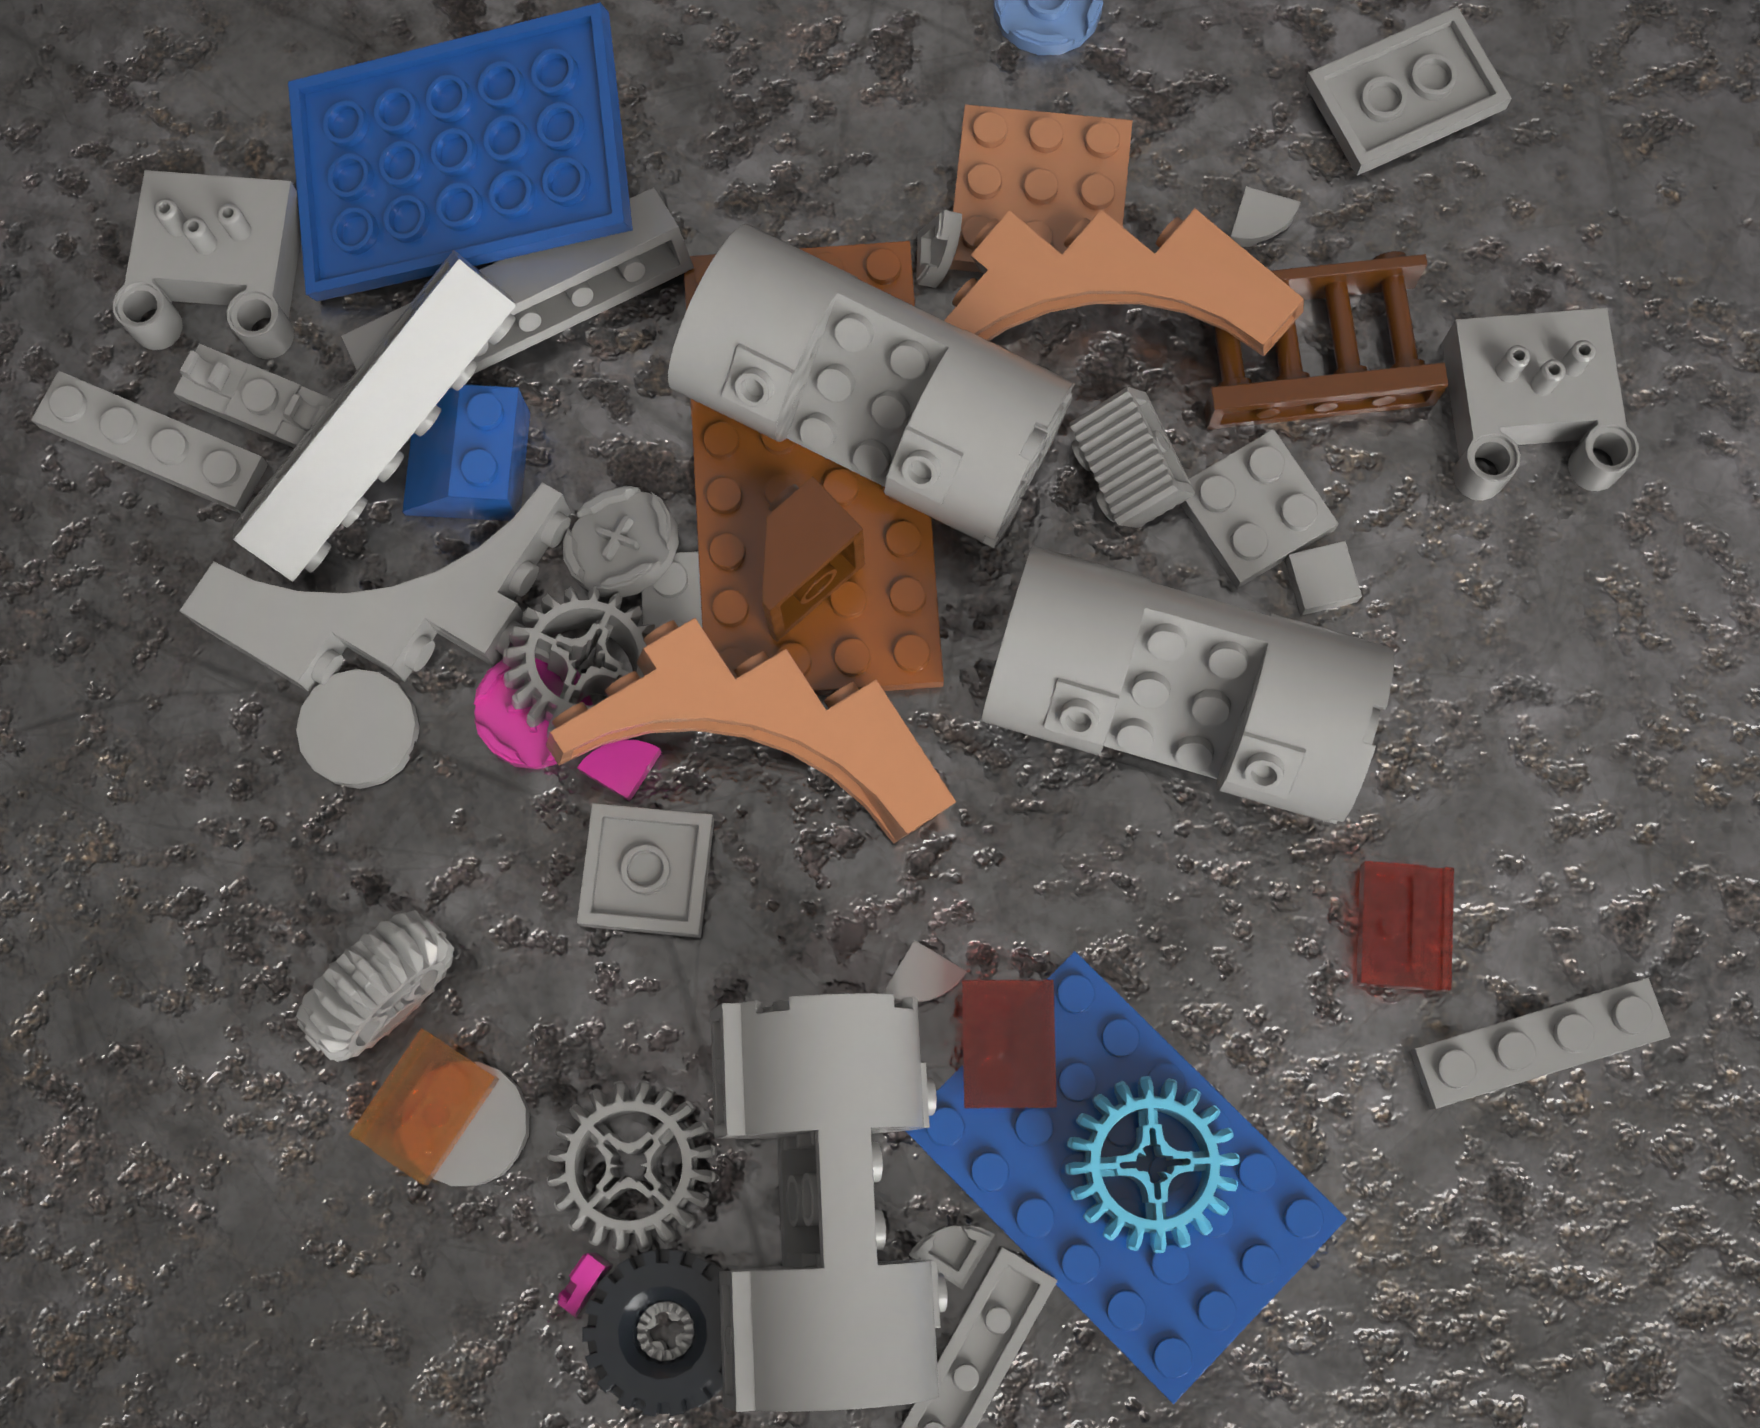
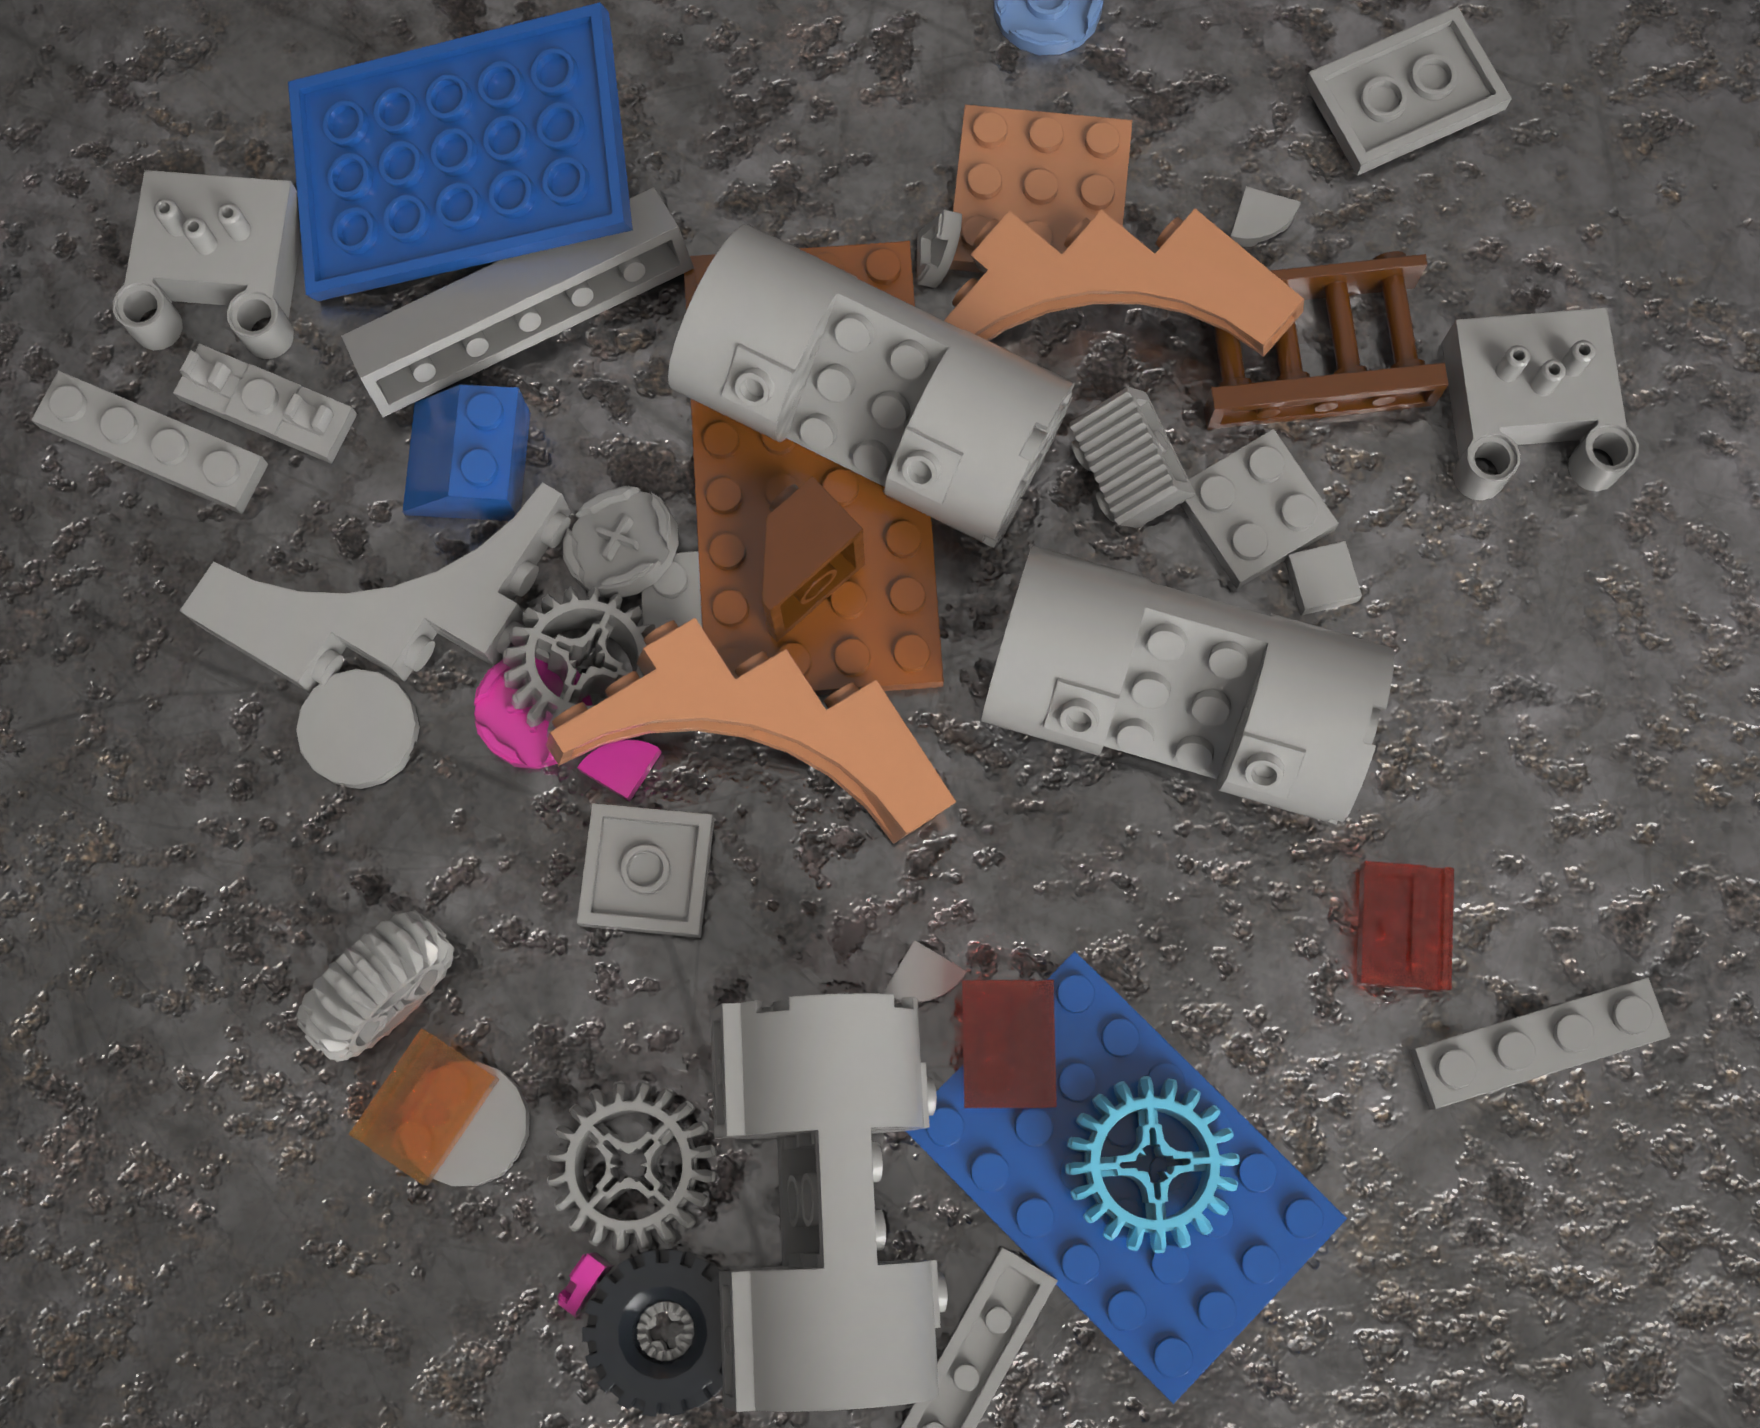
(374, 417): brick -> none
(955, 1249): light grey tile -> none

